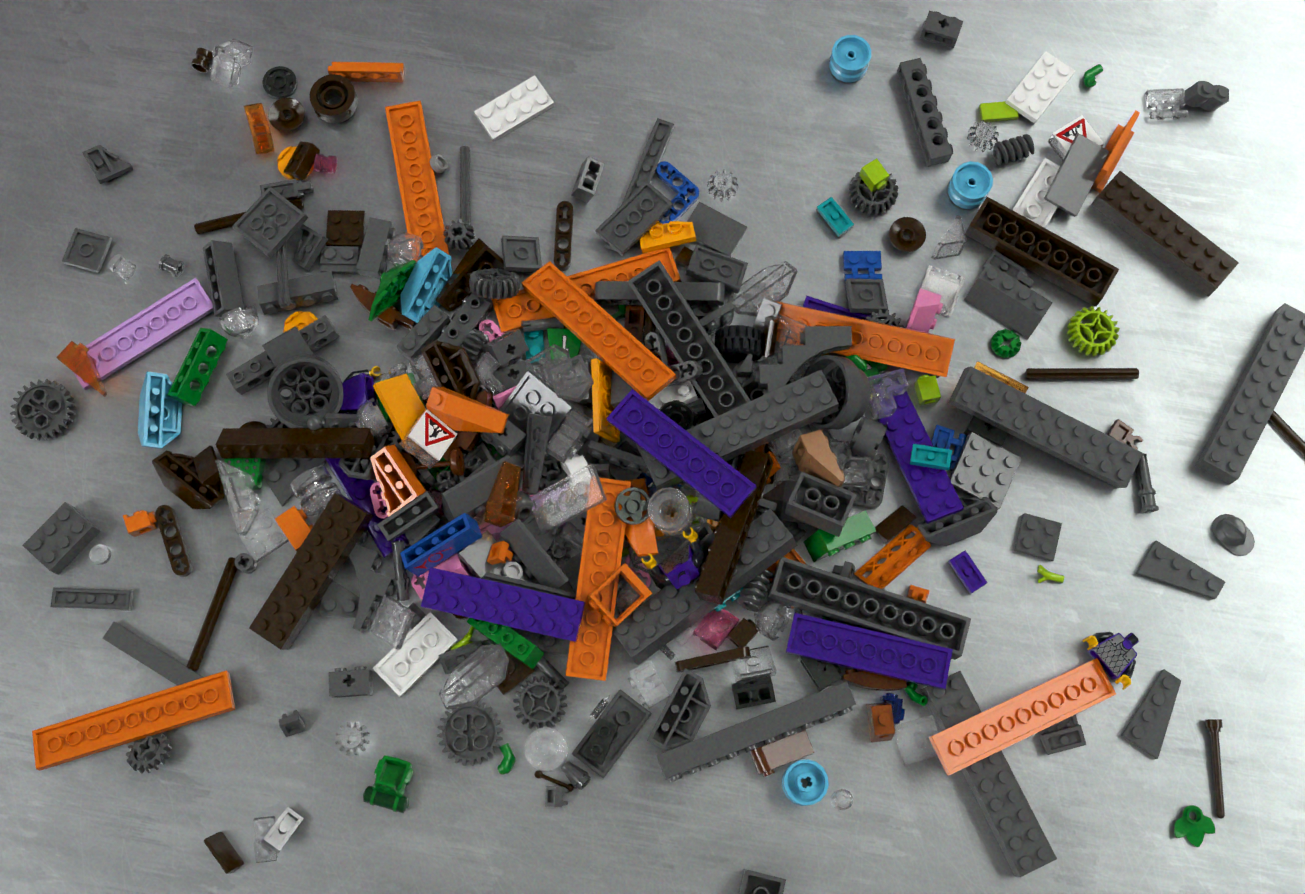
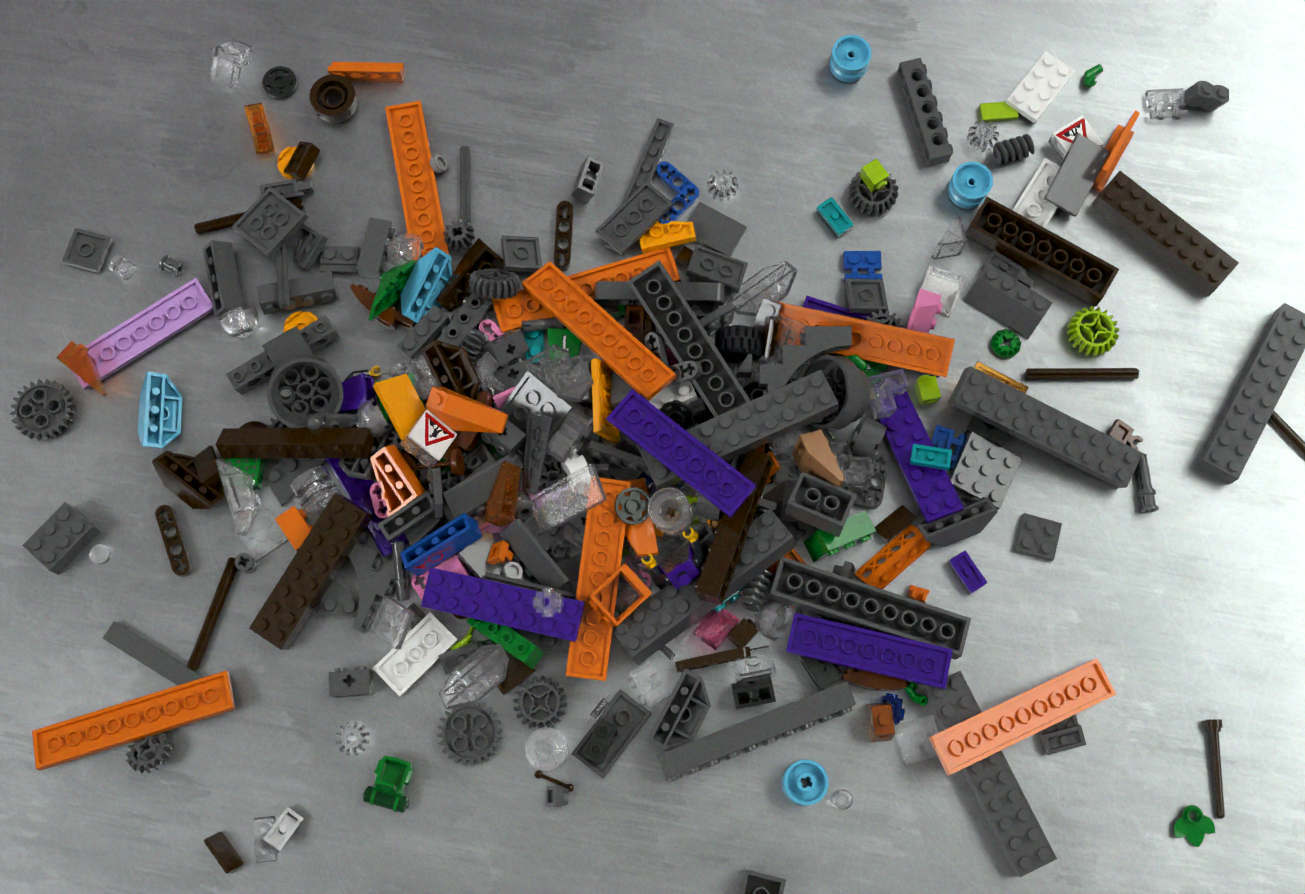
(92, 599): dark grey tile -> none
(105, 164): dark grey wing -> none
(140, 522): orange brick -> none
(189, 370): green brick -> none
(202, 60): dark brown wheel -> none
(283, 108): dark brown dish -> none
(291, 724): dark grey tile -> none
(324, 163): clear pink wheel -> none
(345, 228): dark brown plate -> none
(435, 489): none -> dark grey hinge
(508, 760): green arm -> none
(514, 108): white plate -> none
(550, 671): dark grey pin -> none
(554, 606): none -> clear brick
(576, 775): dark grey cone -> none
(781, 752): door -> none
(910, 227): dark brown dish -> none
(941, 29): dark grey brick -> none
(1047, 575): lime bar -> none
(1114, 654): torso -> none
(1153, 715): dark grey wing -> none
(1172, 568): dark grey wing -> none
(1233, 534): dark grey piece -> none

